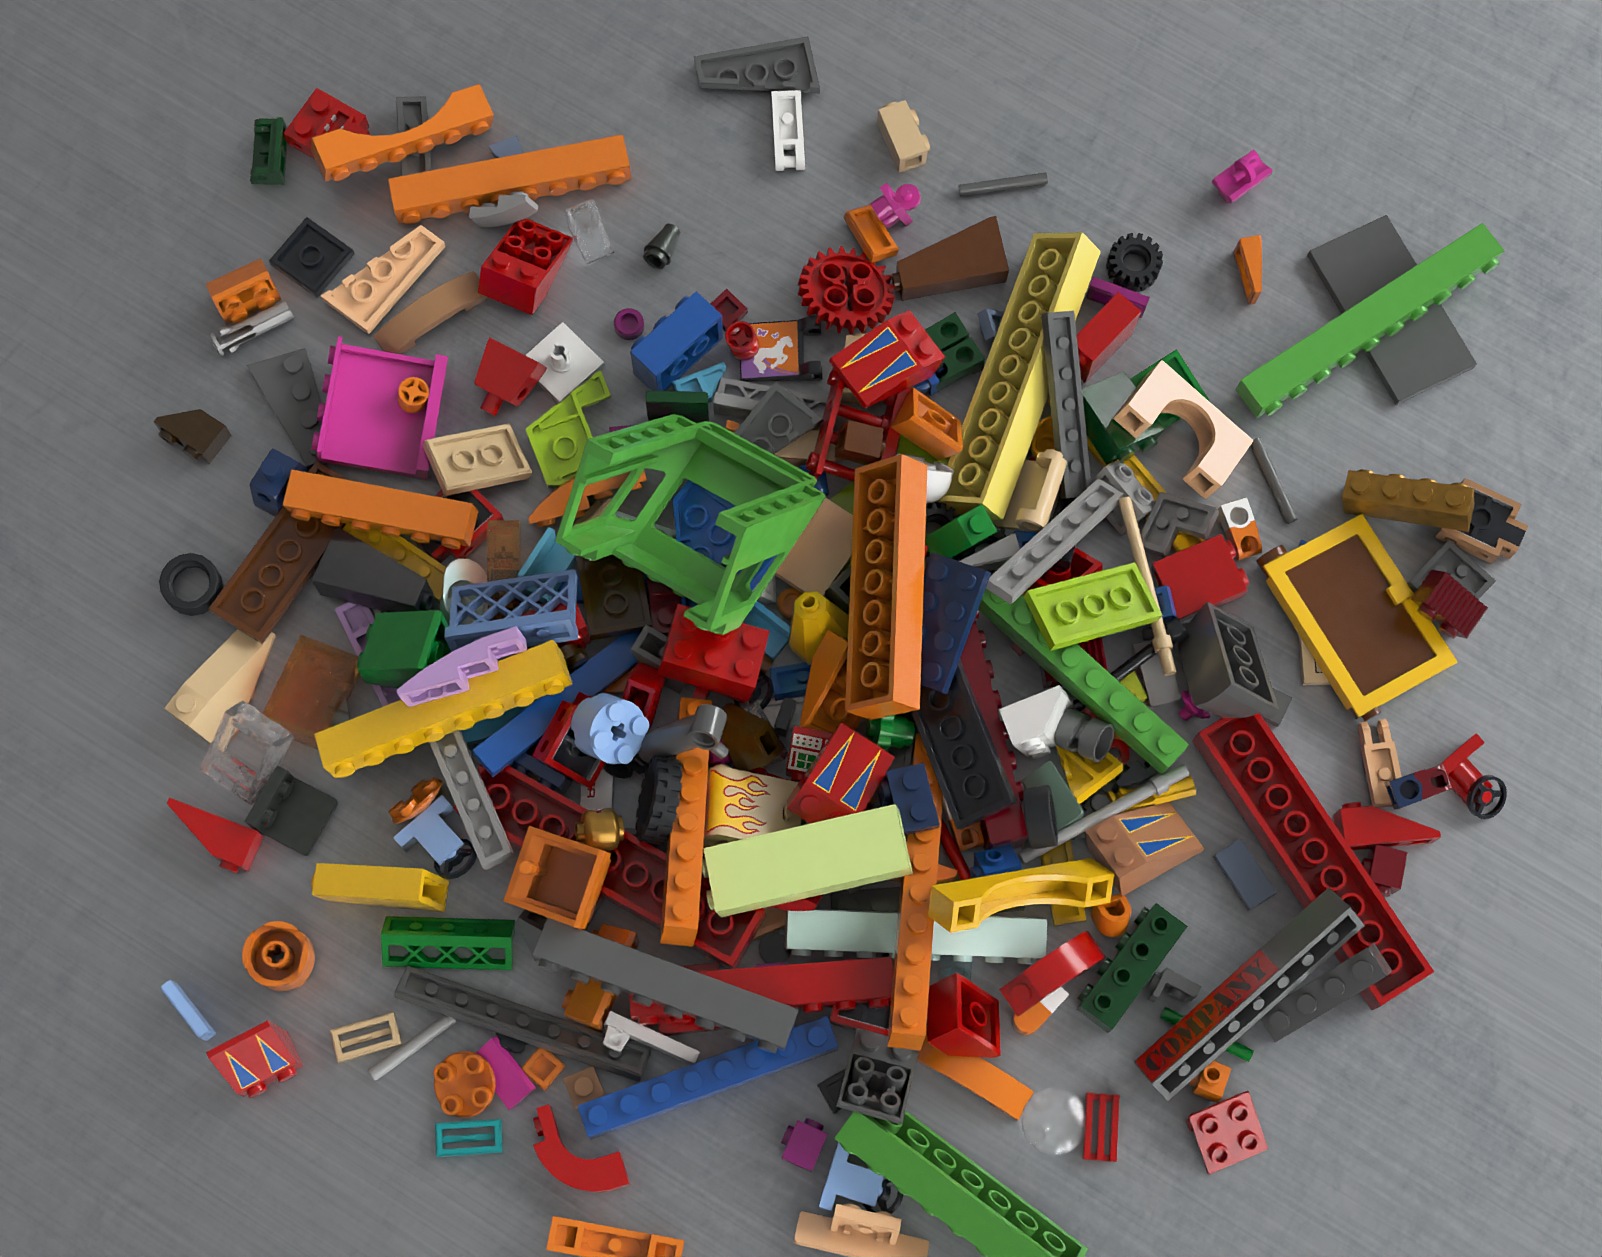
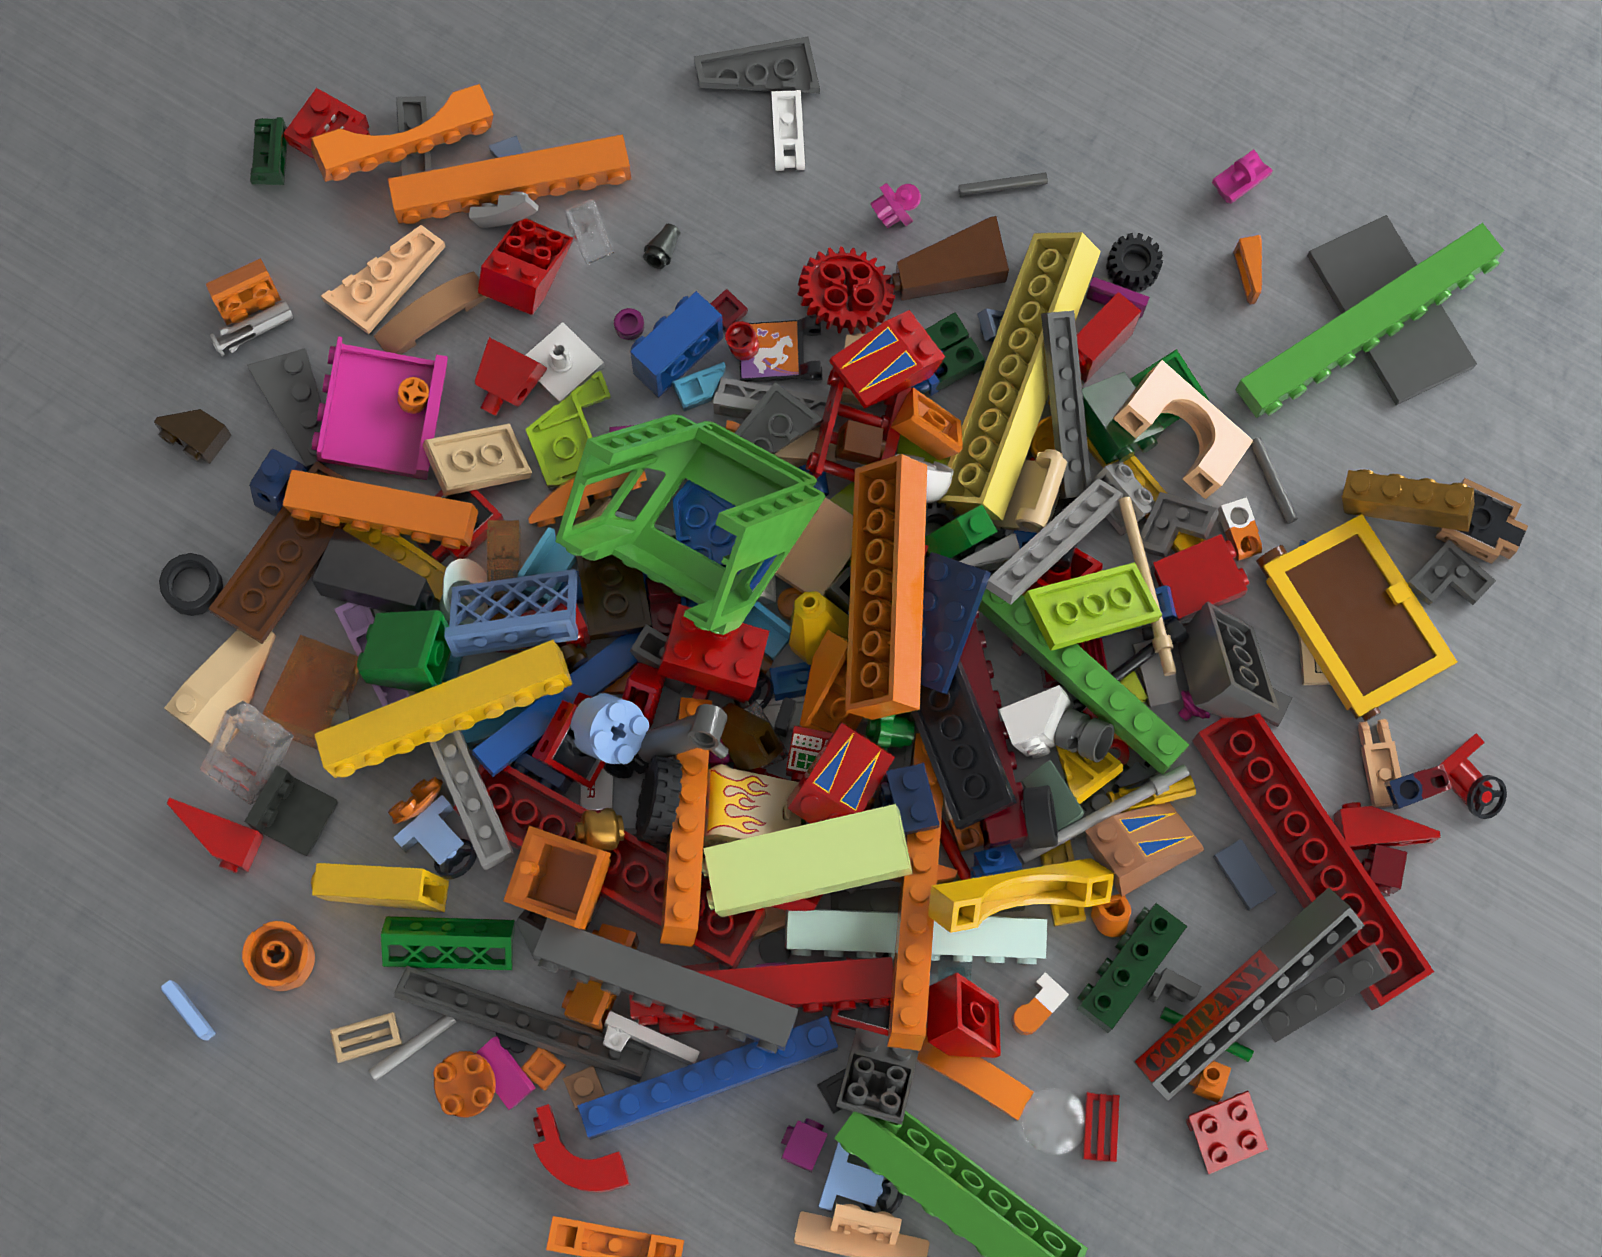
(256, 1059): red slope -> none
(311, 257): black tile -> none
(440, 1139): teal tile -> none
(452, 672): lavender slope -> none
(684, 403): dark green tile -> none
(871, 233): orange tile -> none
(902, 135): tan brick -> none
(1052, 972): red arch -> none
(1449, 604): dark red brick -> none

